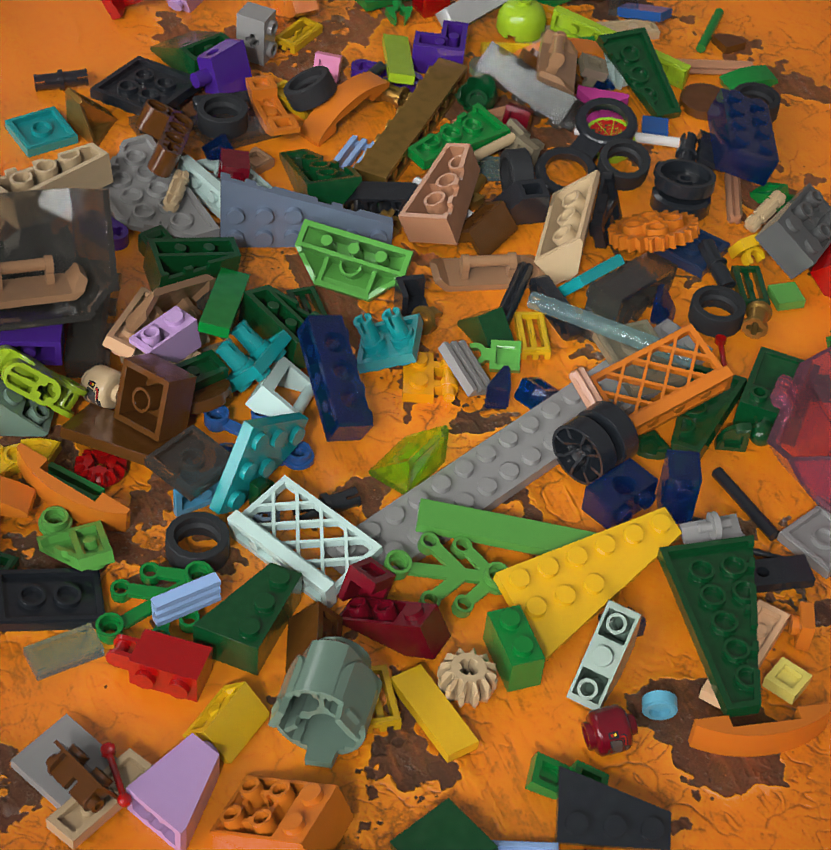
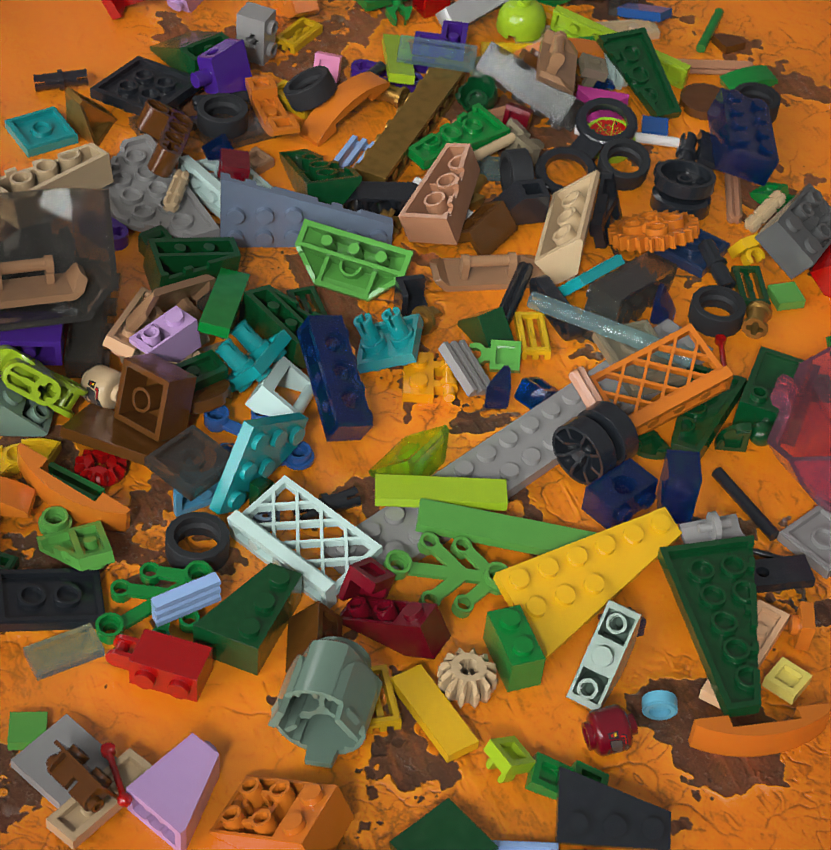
(25, 728): none -> bright green tile
(230, 720): yellow panel -> none
(437, 53): none -> clear light blue tile
(461, 491): none -> lime tile
(509, 757): none -> lime tile

